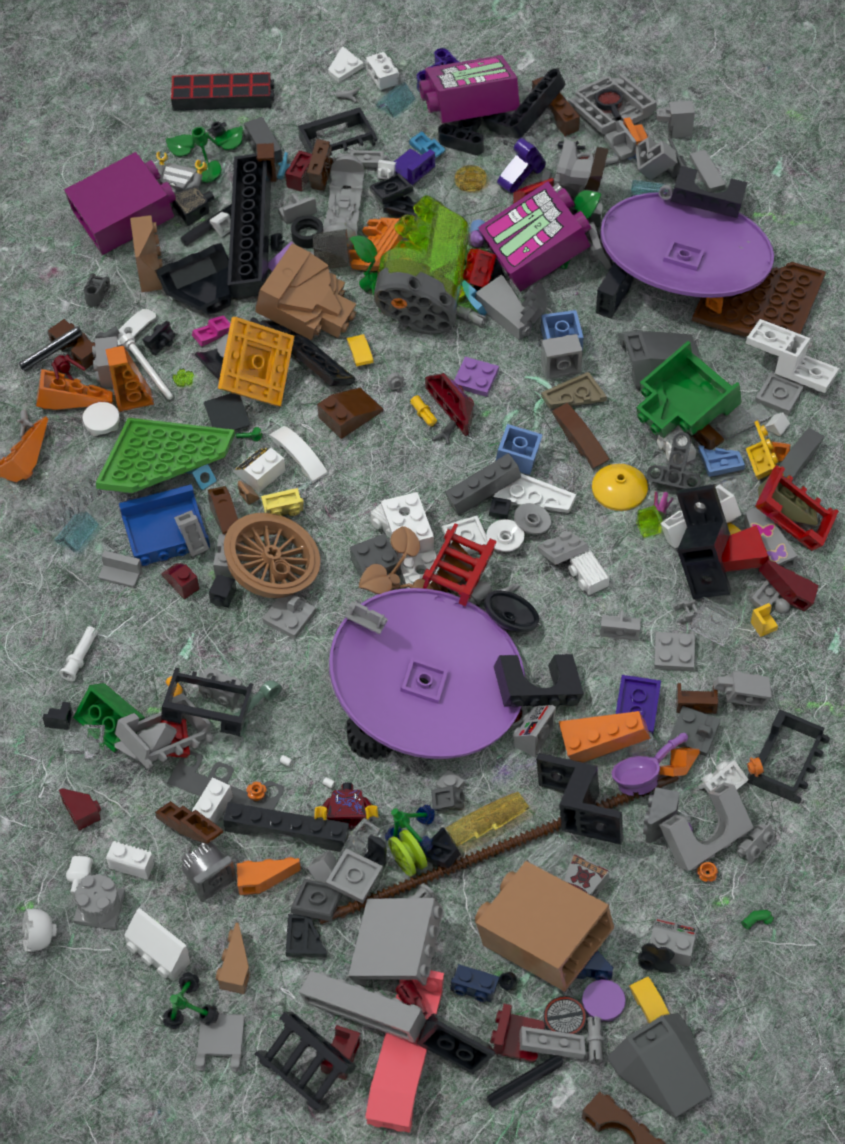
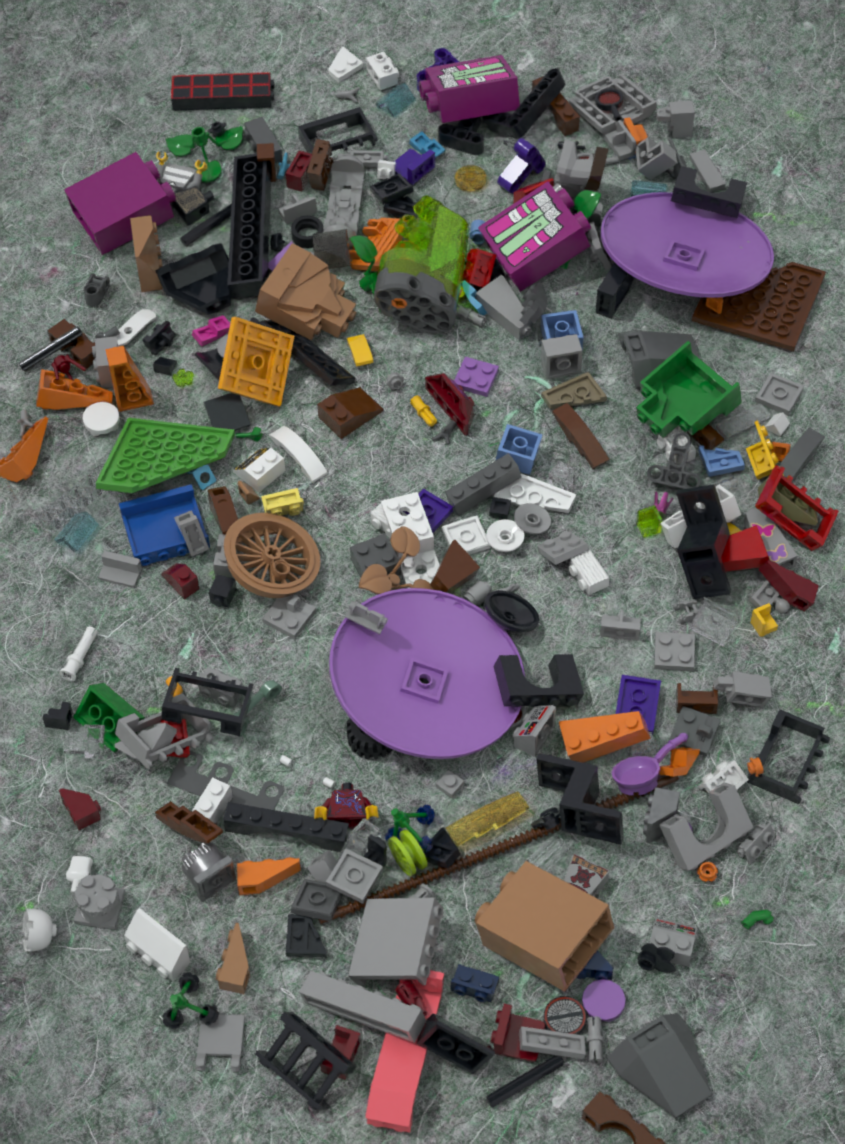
(128, 342): white piece -> none
(130, 860): white brick -> none
(164, 365): none -> black slope
(221, 223): white slope -> none
(256, 796): orange plate -> none
(435, 509): none -> dark purple plate
(447, 798): dark grey bracket -> none
(470, 577): red fence -> none
(476, 239): medium lavender plate -> none
(505, 977): black hinge -> none
(547, 818): none -> black plate
(617, 493): yellow dish -> none
(649, 999): yellow slope -> none
(669, 194): light grey hinge -> none
(792, 355): white bracket -> none

